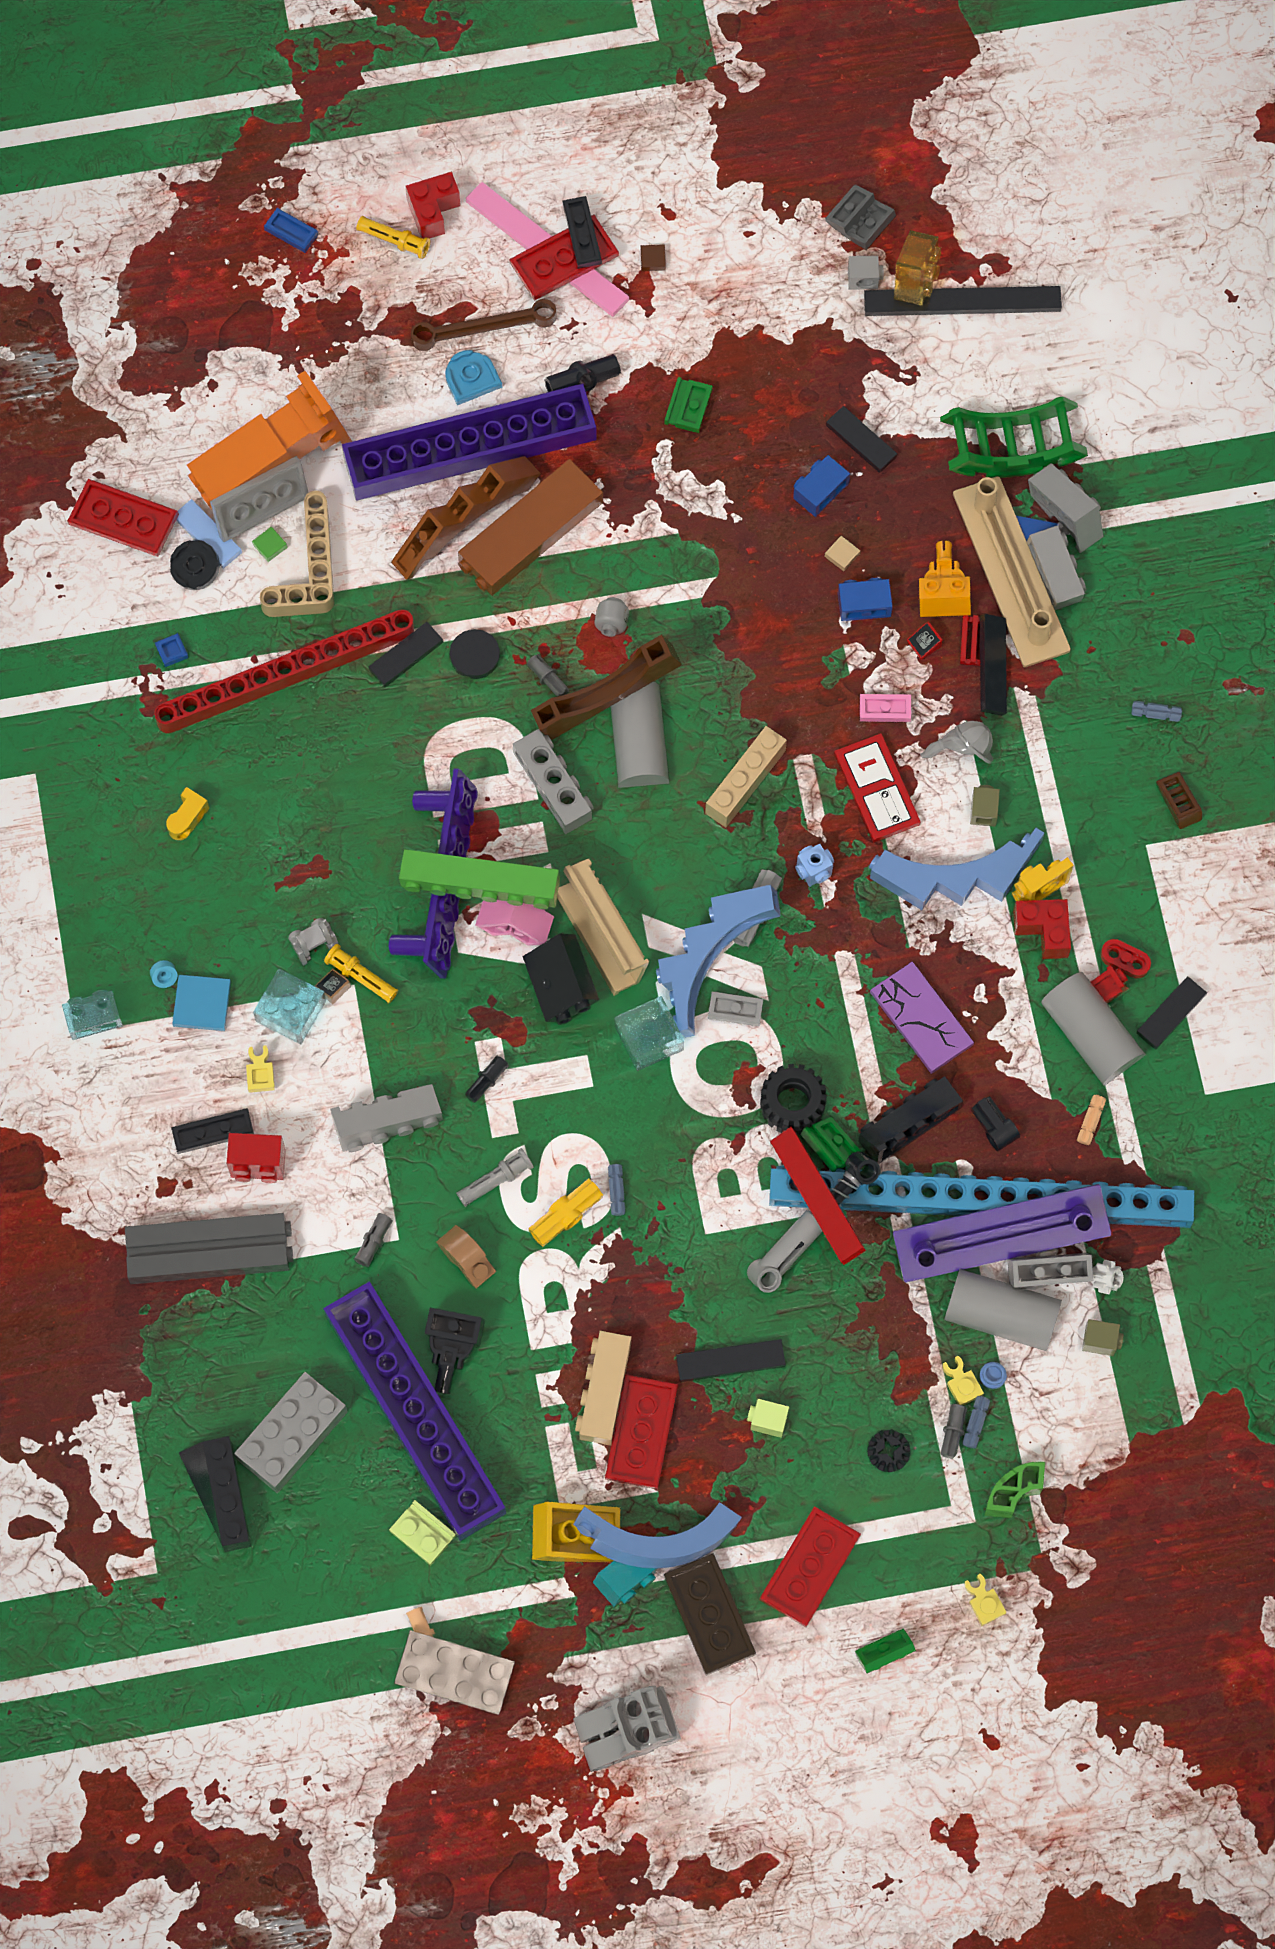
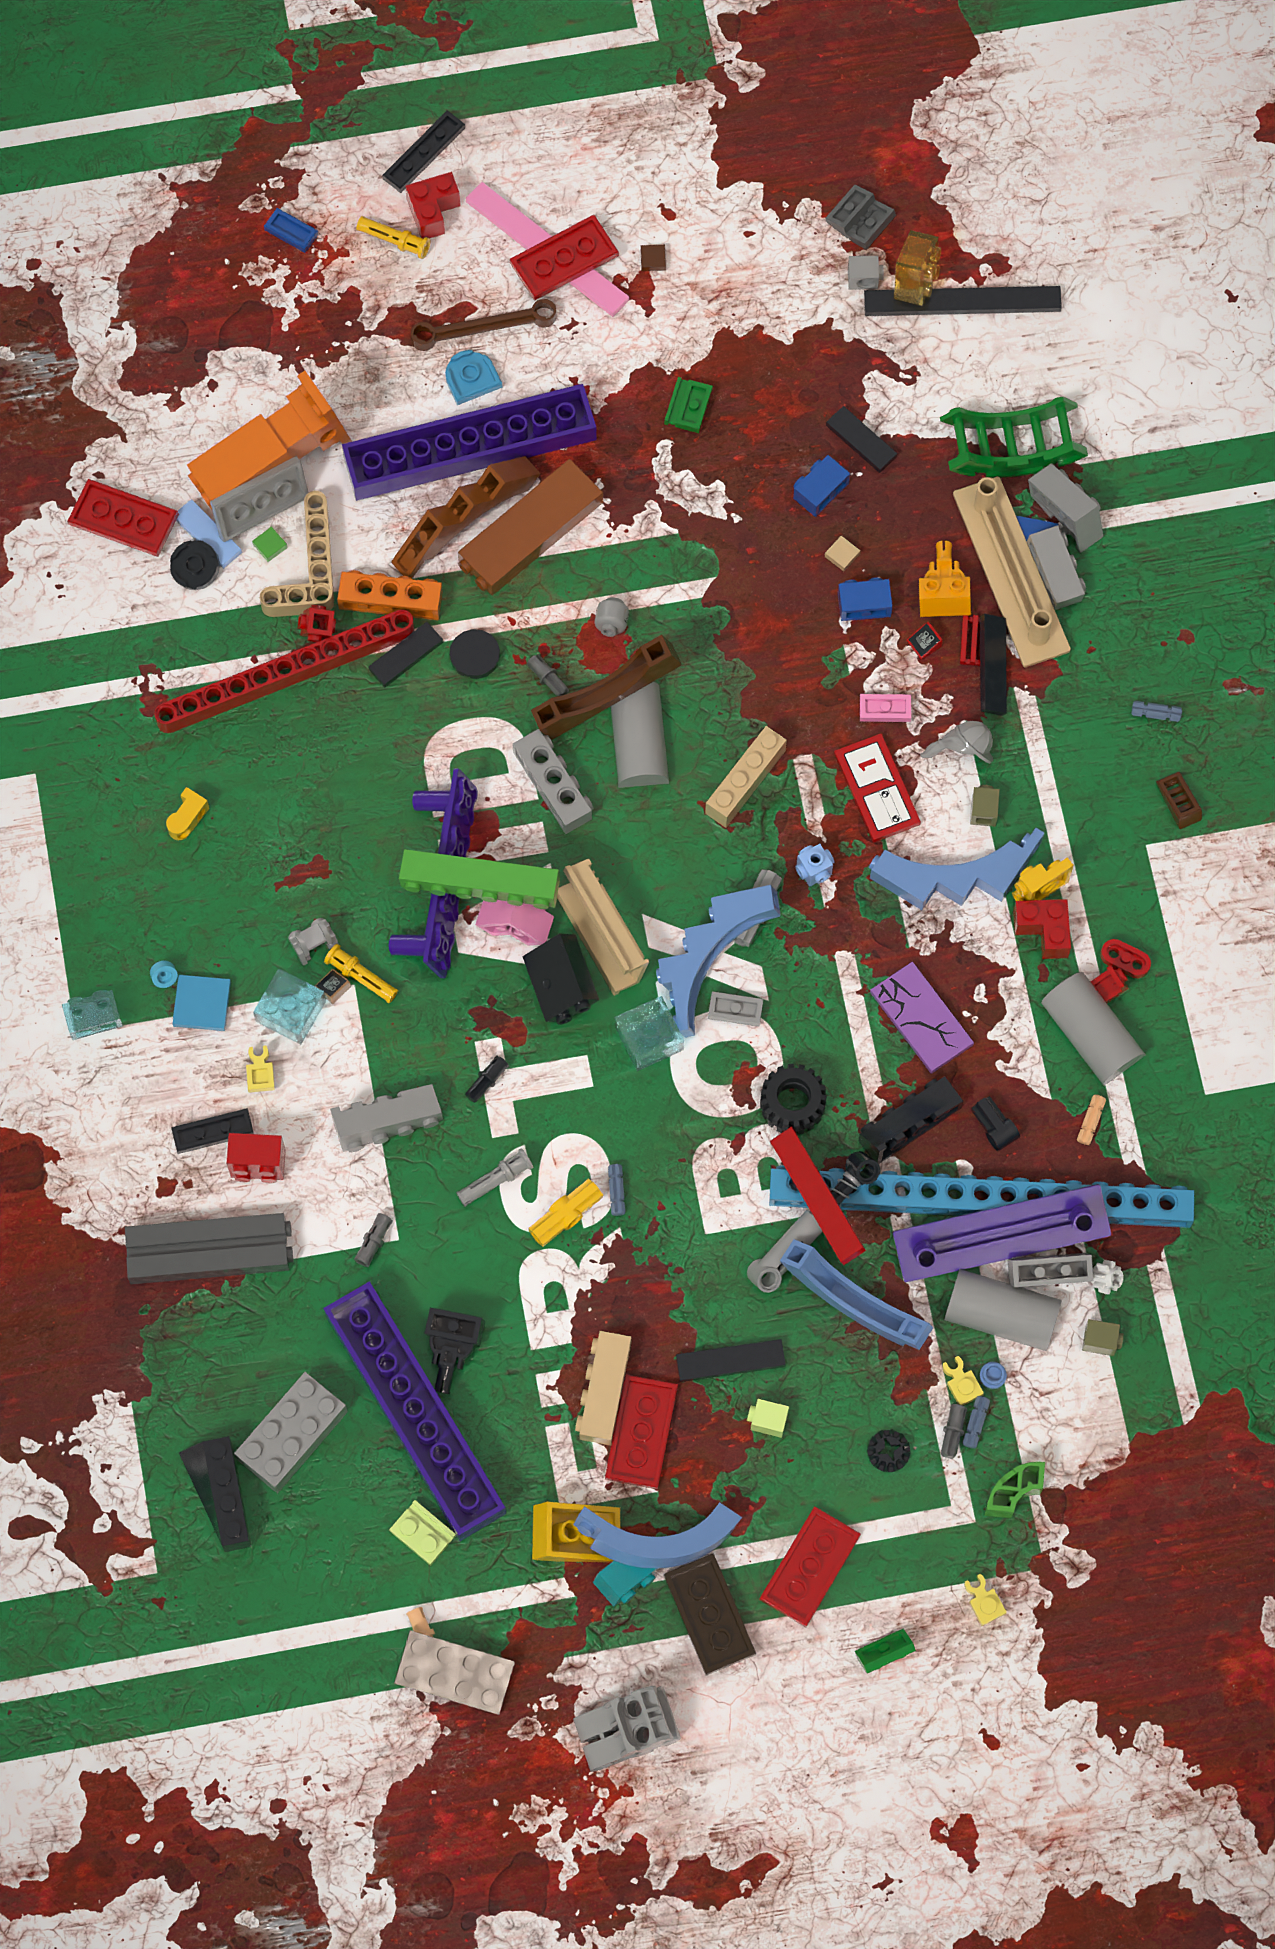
(171, 650): blue tile -> none
(324, 620): none -> red brick
(423, 151): none -> black tile
(425, 607): none -> orange brick
(466, 1255): medium nougat brick -> none
(582, 232): black tile -> none
(584, 373): black piece -> none
(830, 1143): green plate -> none
(851, 1299): none -> medium blue arch
(1171, 1012): black tile -> none

